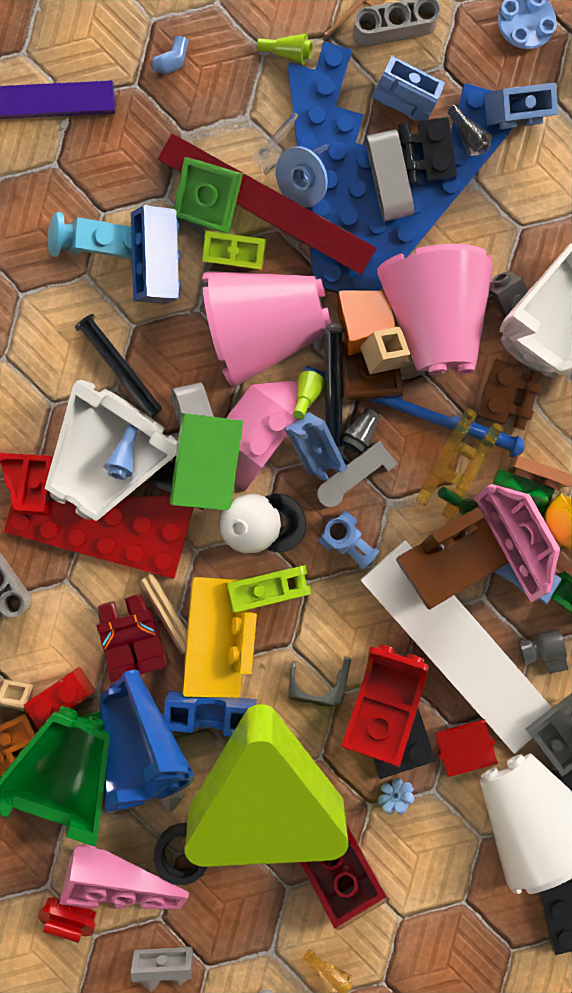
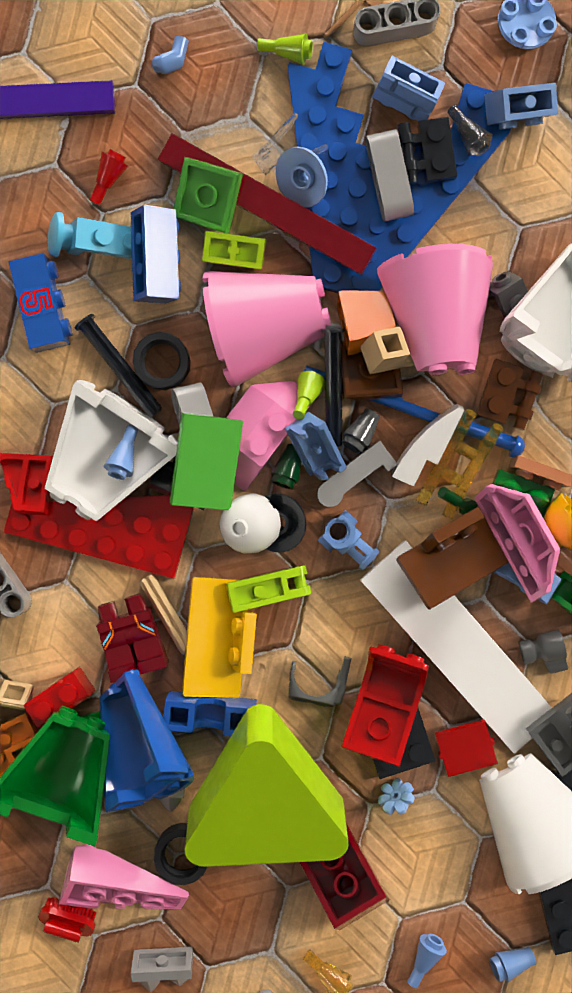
(40, 302): none -> blue brick
(109, 170): none -> red cone
(139, 359): none -> black tyre
(287, 469): none -> dark green cone
(427, 445): none -> white slope
(429, 952): none -> medium blue cone
(511, 963): none -> medium blue cone

